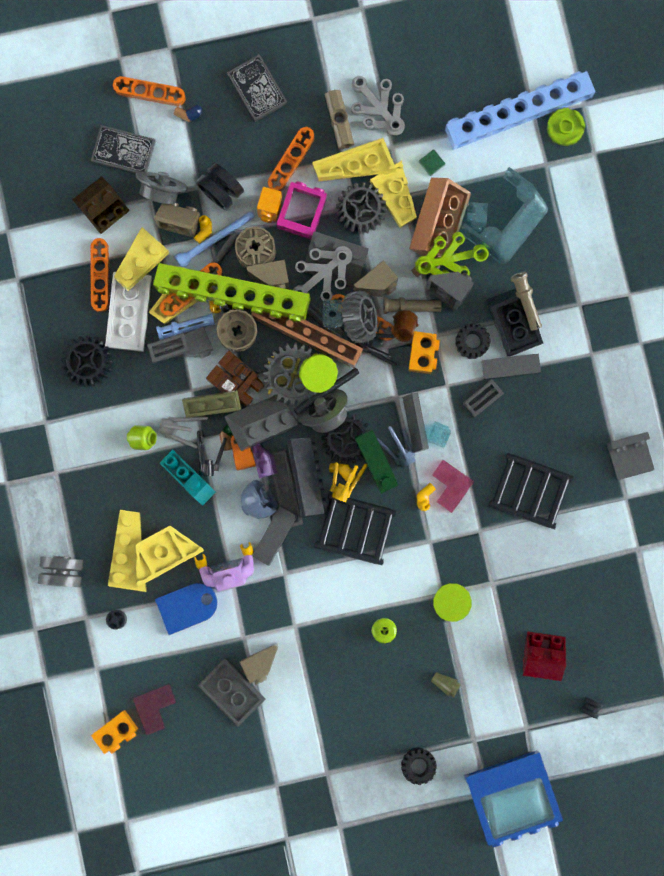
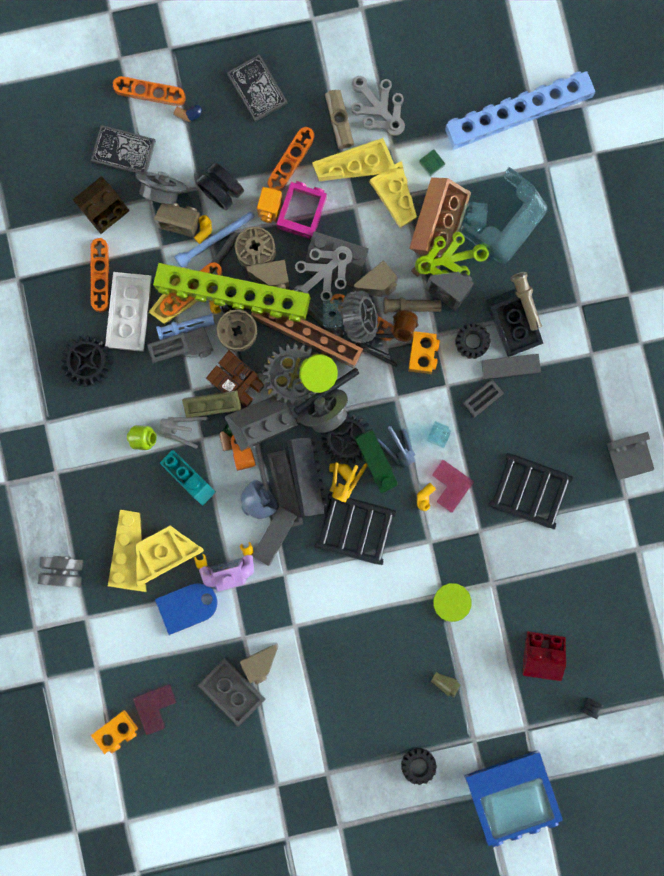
(113, 621): black wheel -> none
(140, 259): light yellow wing -> none
(206, 466): black plant -> none
(264, 461): medium lavender tile -> none
(367, 211): dark grey gear -> none
(378, 626): lime head -> none
(415, 422): dark grey tile -> none
(565, 126): lime tile -> none

